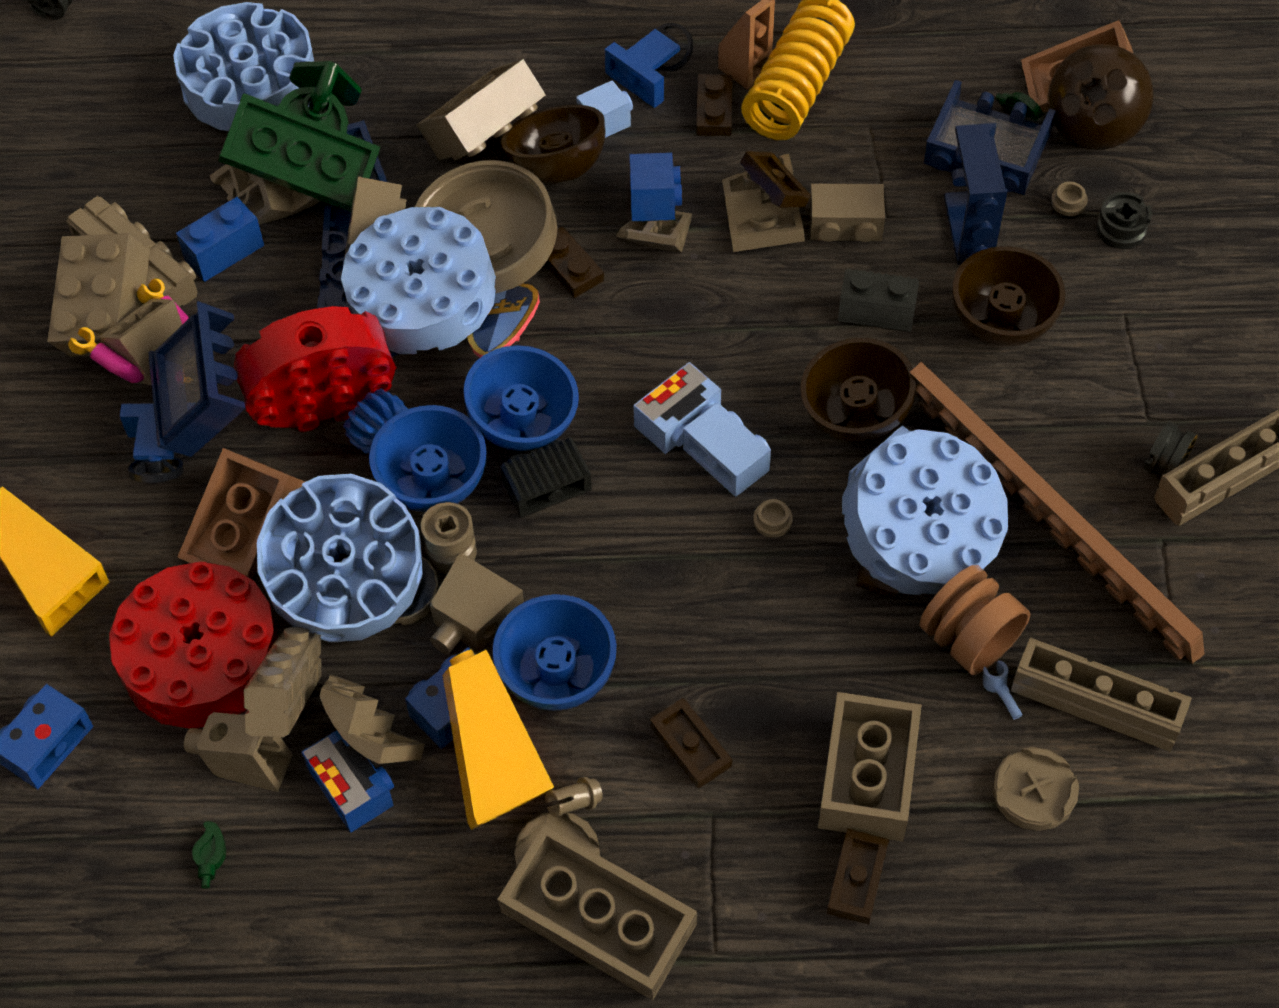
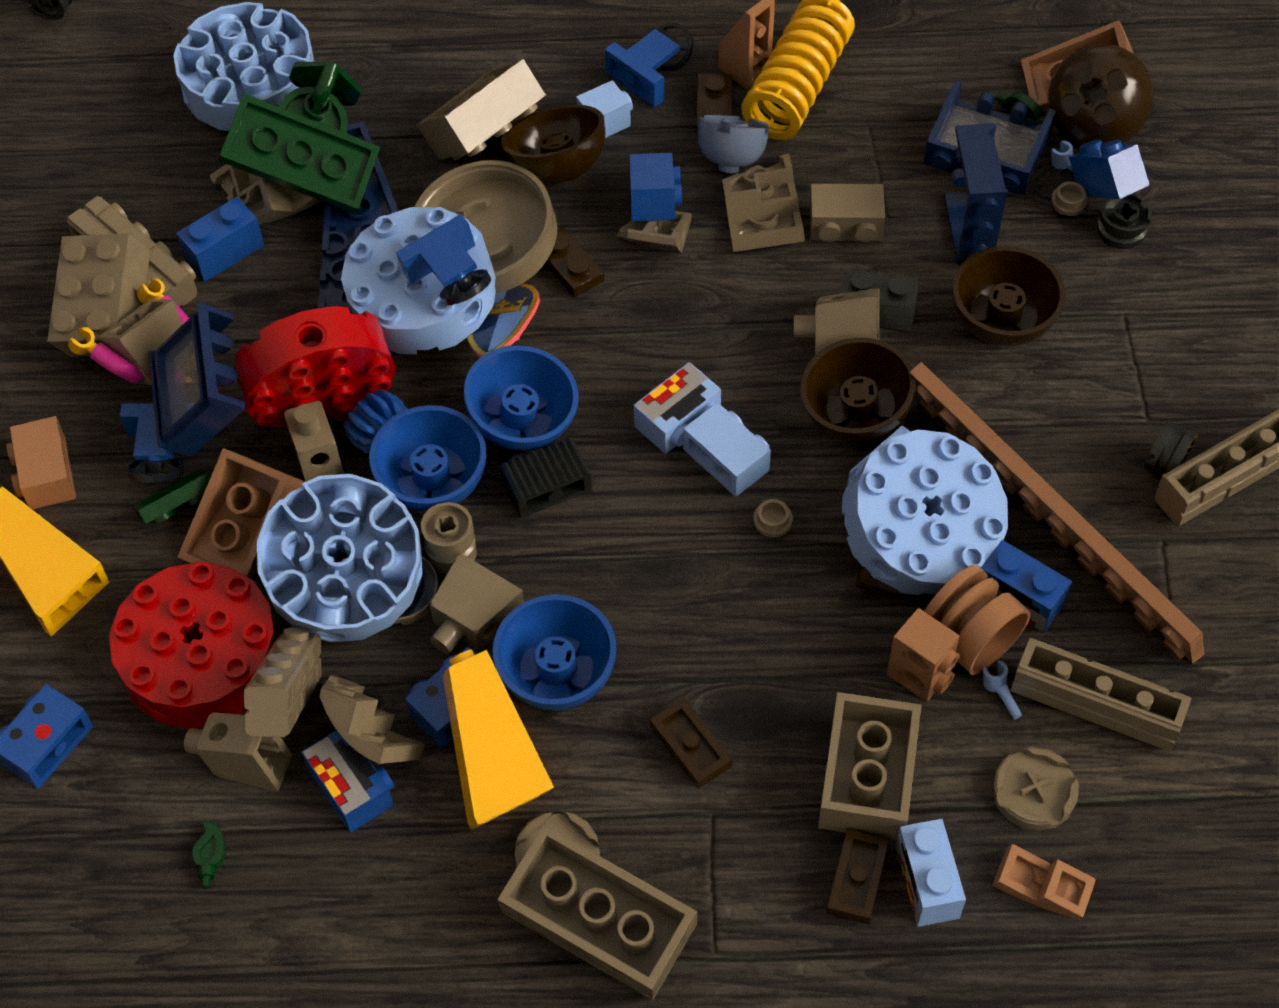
(41, 463): none -> medium nougat brick
(160, 504): none -> dark green plate
(312, 435): none -> dark tan torso
(370, 201): dark tan slope -> none
(446, 256): none -> blue piece
(583, 794): dark tan pin -> none
(731, 141): none -> sand blue cylinder
(775, 179): dark brown plate -> none
(841, 318): none -> dark tan torso
(923, 655): none -> medium nougat brick
(930, 872): none -> light blue brick
(1028, 581): none -> blue brick
(1044, 884): none -> medium nougat slope
(1060, 159): none -> light blue hand
(1109, 169): none -> blue brick

